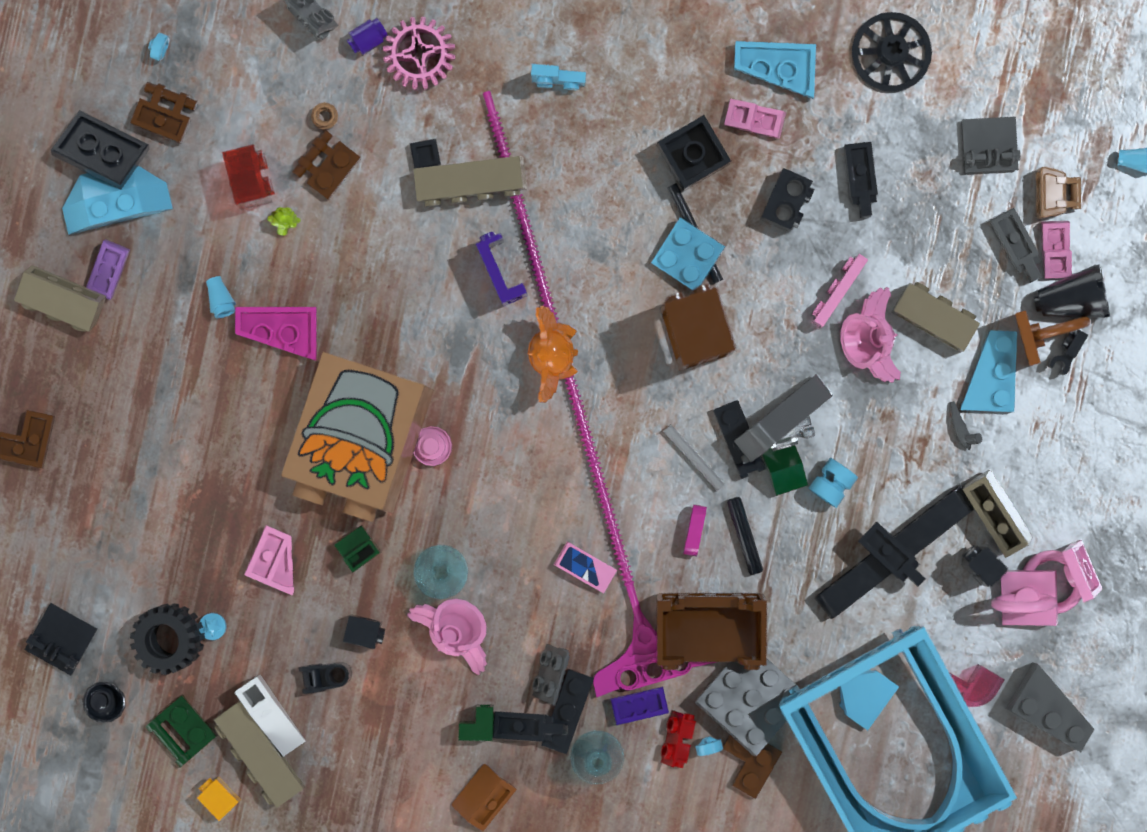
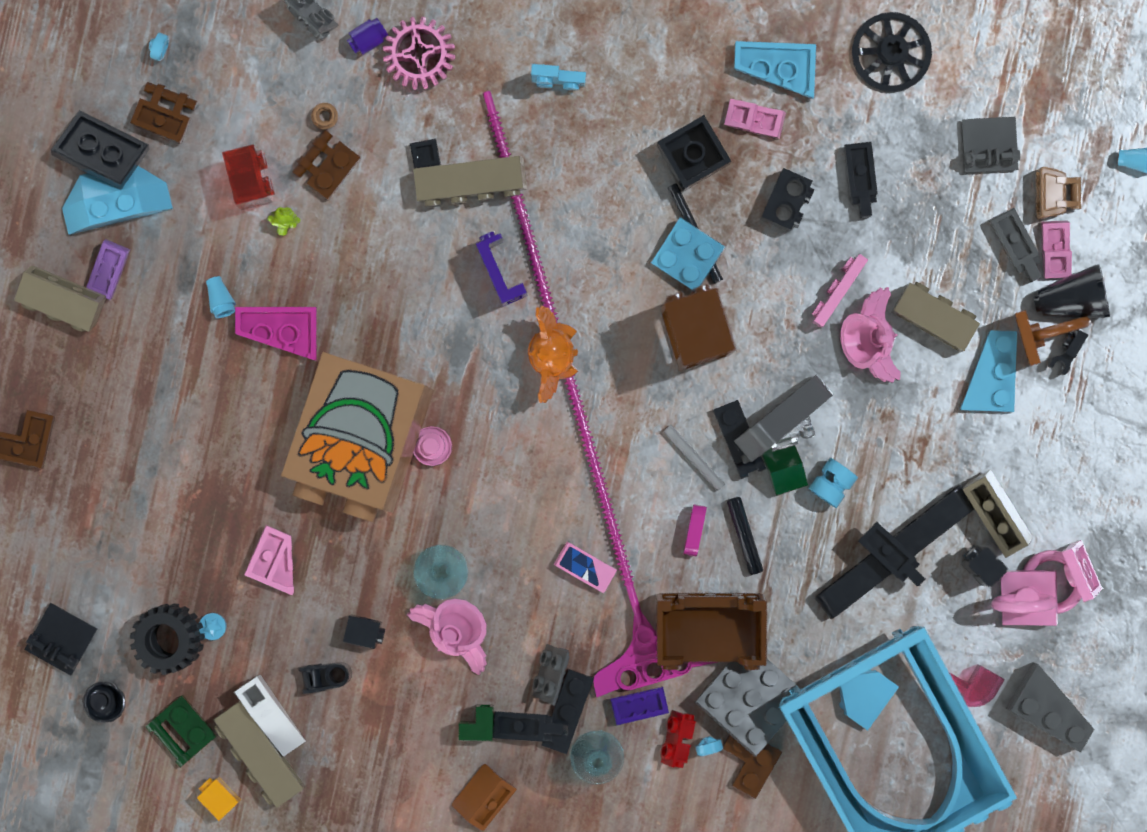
(357, 548): dark green piece -> none
(961, 430): dark grey bar -> none

